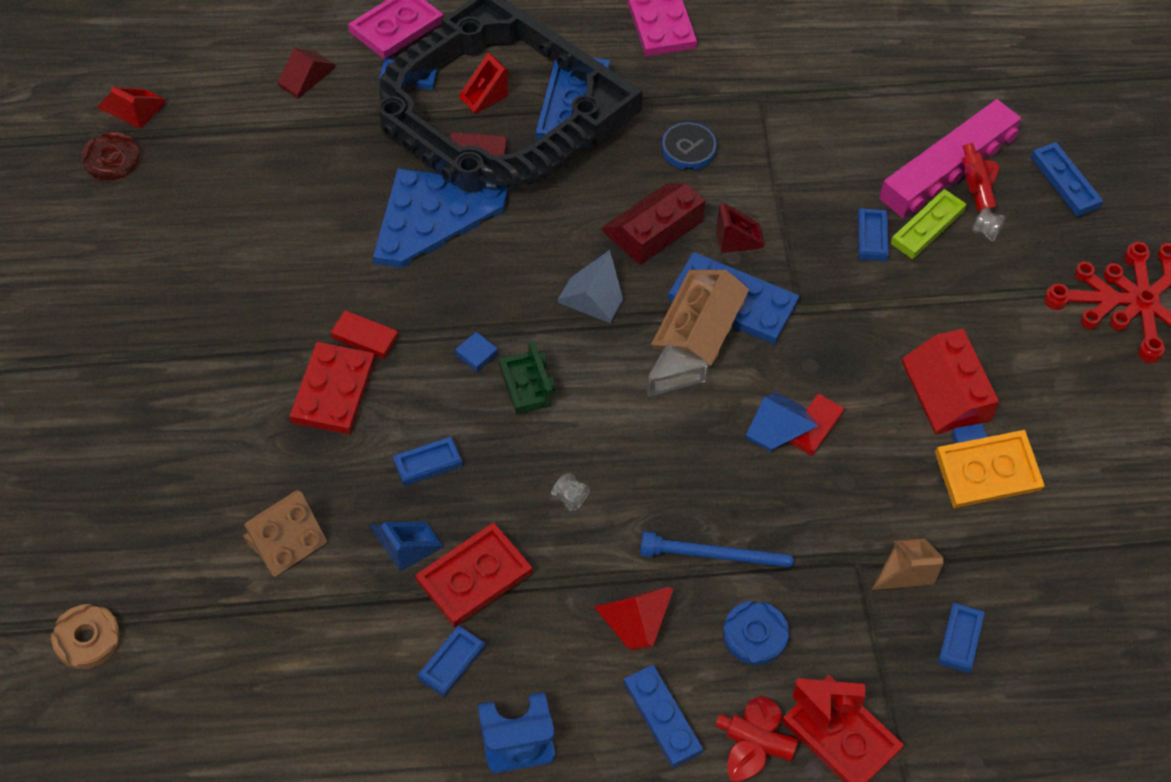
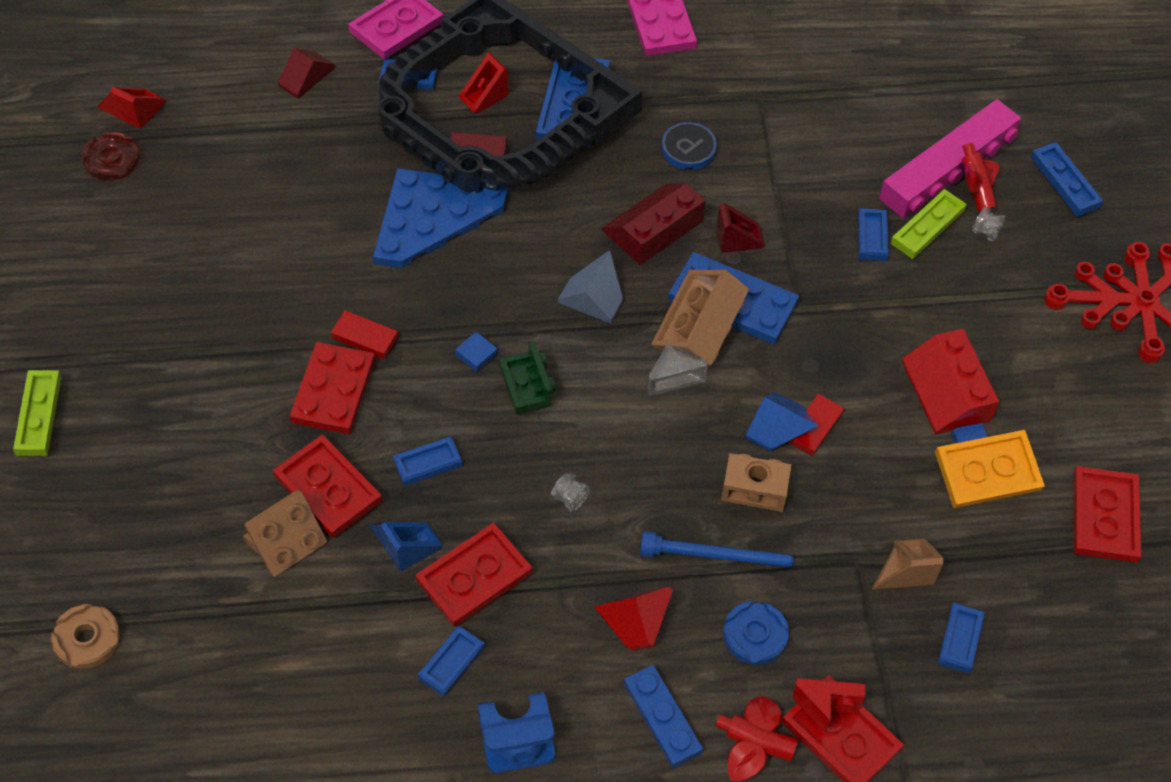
(37, 413): none -> lime plate
(329, 485): none -> red plate
(742, 490): none -> medium nougat brick
(1106, 514): none -> red plate

